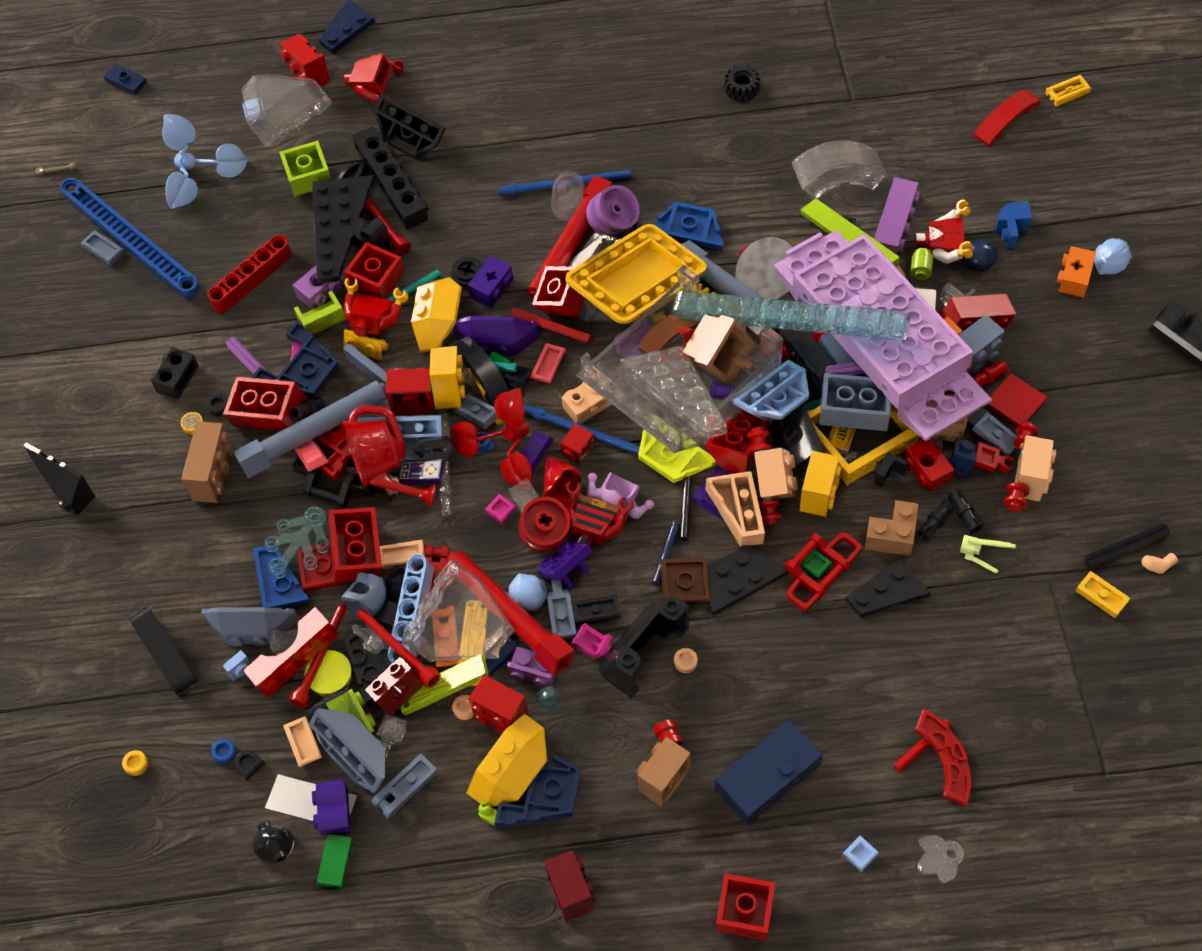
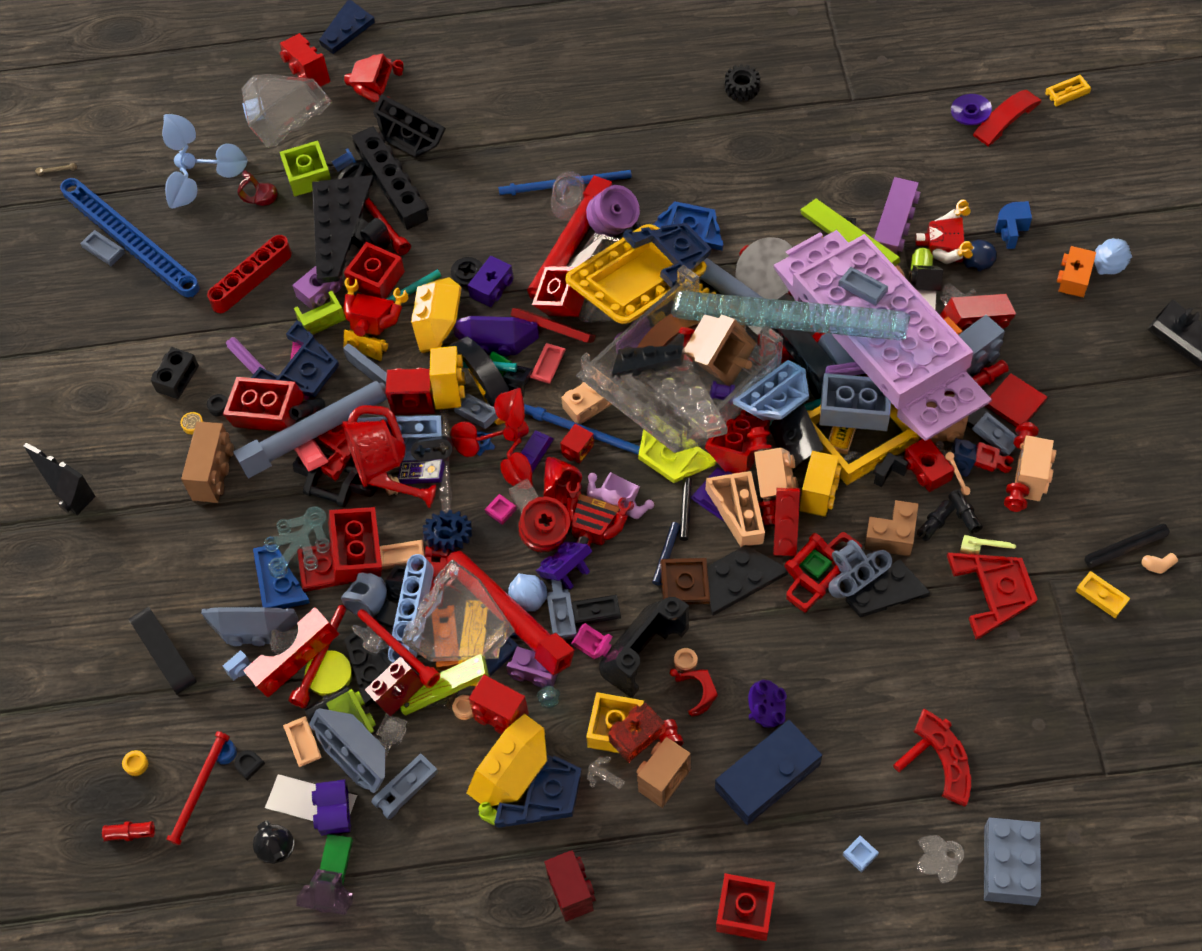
(125, 79): dark blue plate -> none
(128, 831): none -> red pin
(198, 788): none -> red bar
(265, 192): none -> dark red piece
(325, 893): none -> brick
(344, 160): none -> blue piece
(449, 531): none -> dark blue gear
(596, 769): none -> clear piece
(605, 713): none -> yellow brick
(632, 743): none -> clear red brick
(639, 359): none -> black wing
(677, 243): none -> dark blue wing
(709, 690): none -> red helmet
(767, 703): none -> dark purple plate
(786, 521): none -> red plate
(837, 163): clear panel -> none
(849, 567): none -> sand blue piece
(863, 286): none -> sand blue tile
(926, 277): none -> black brick
(965, 489): none -> light nougat hinge
(971, 109): none -> dark purple dish
(1003, 584): none -> red wing
(1012, 861): none -> sand blue brick

